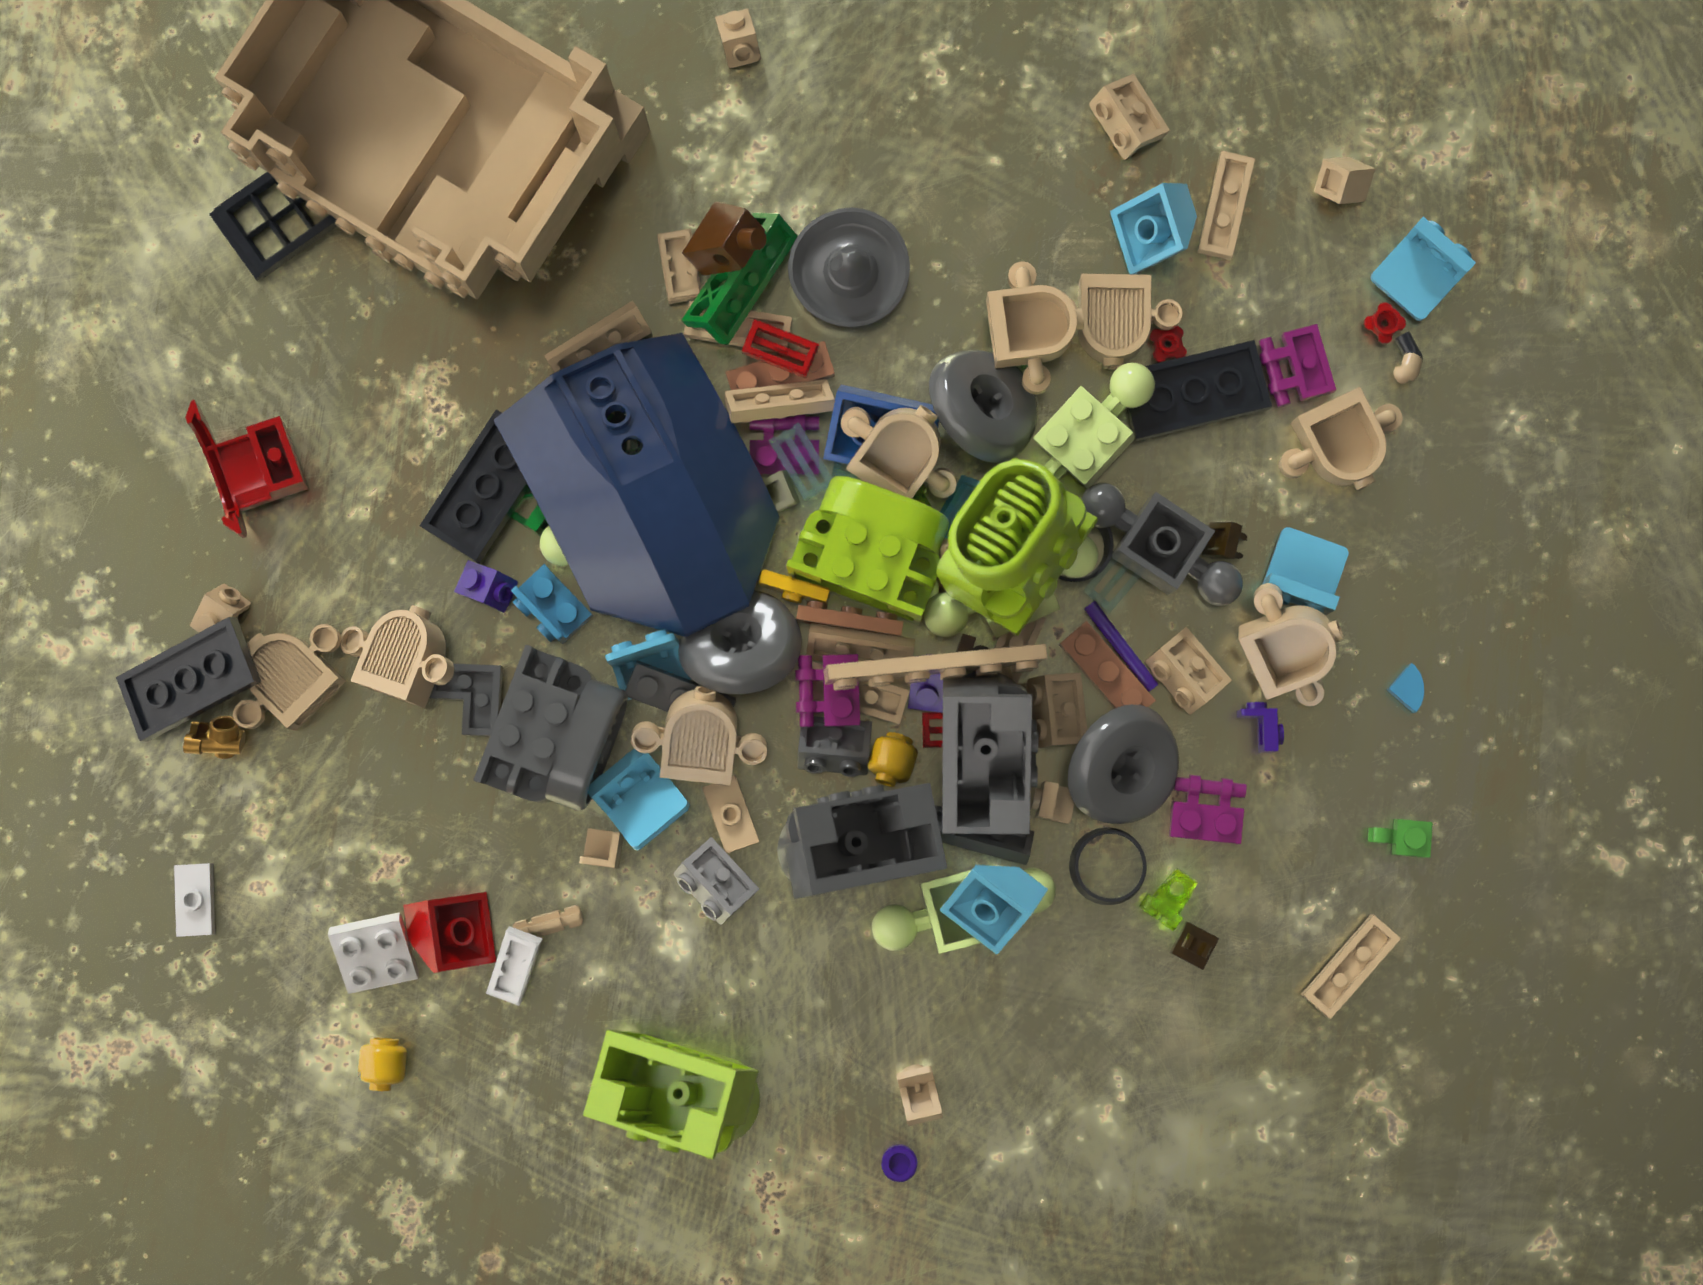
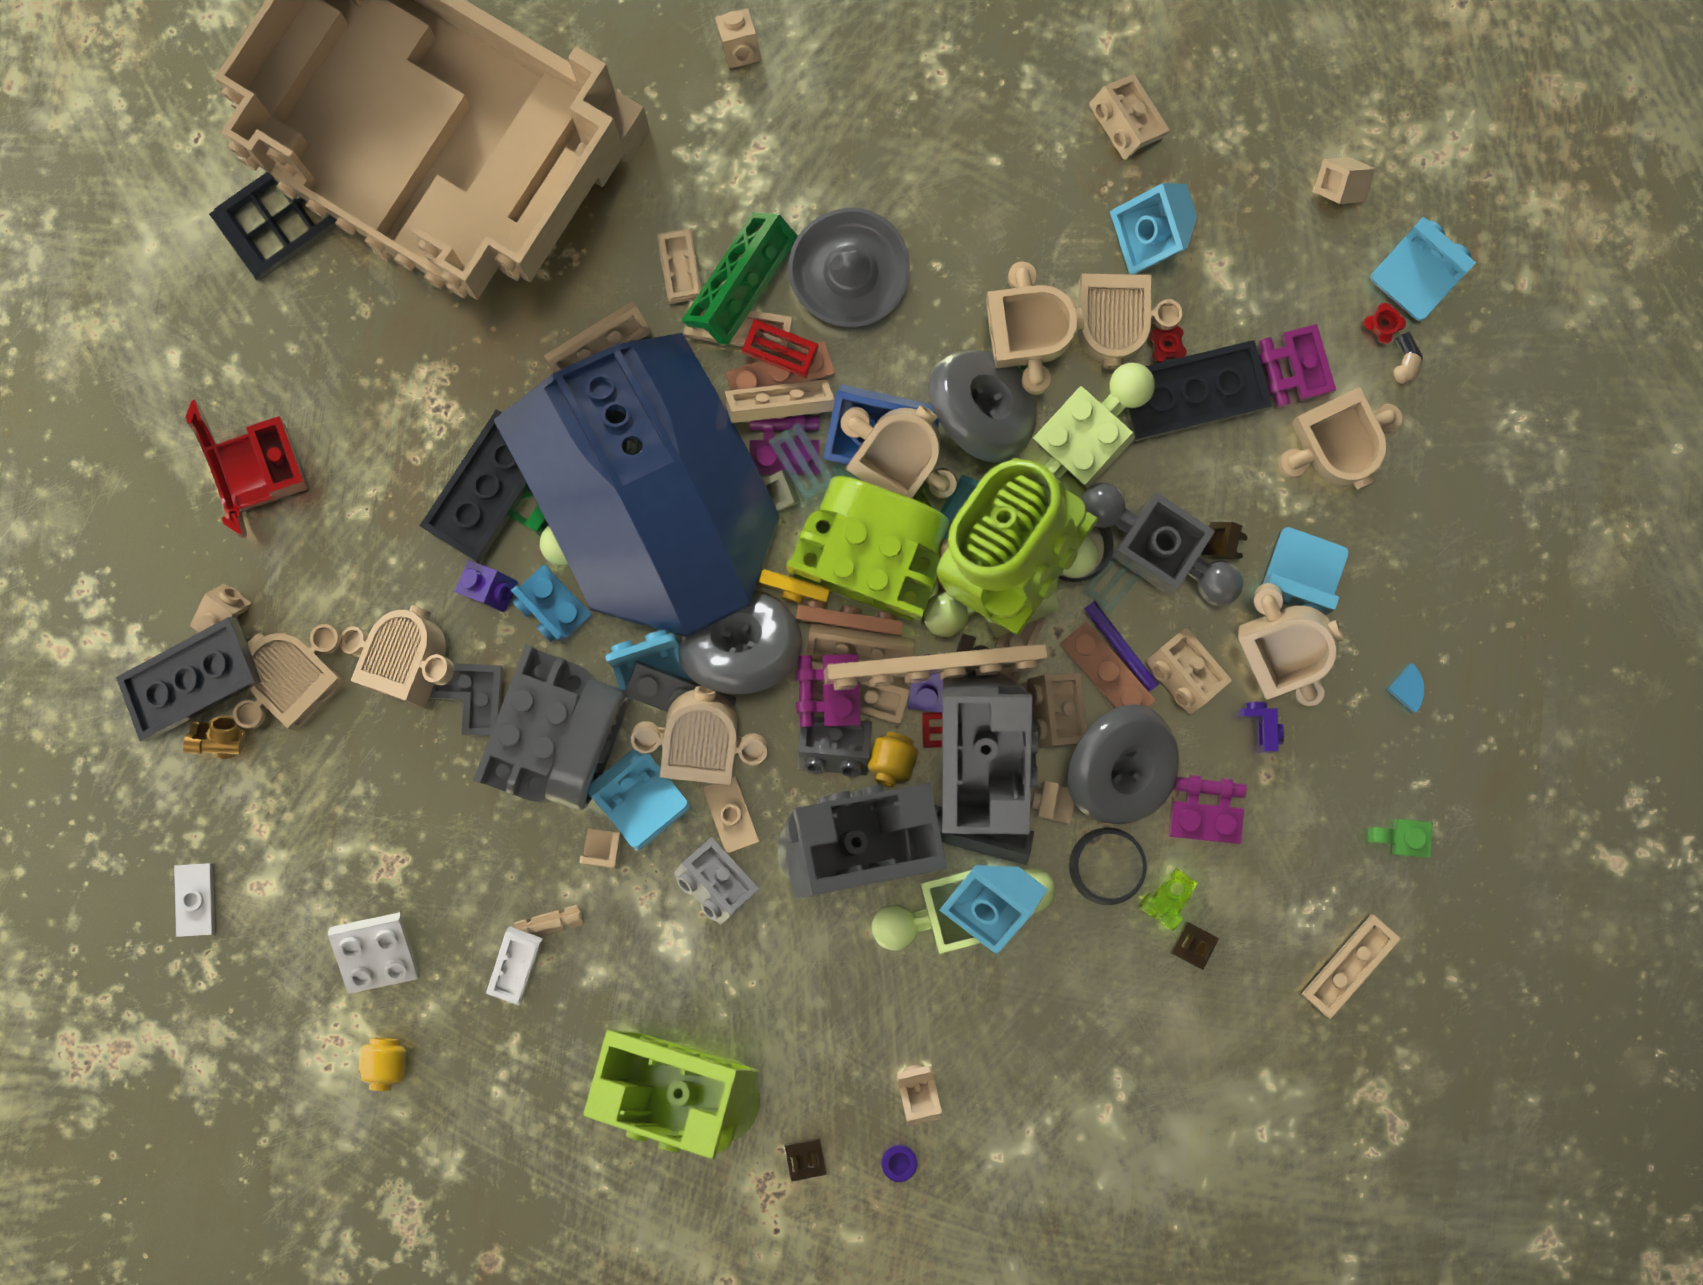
(451, 931): red slope -> none
(724, 240): reddish brown torso -> none
(805, 1159): none -> dark brown tile
(1226, 205): tan plate -> none

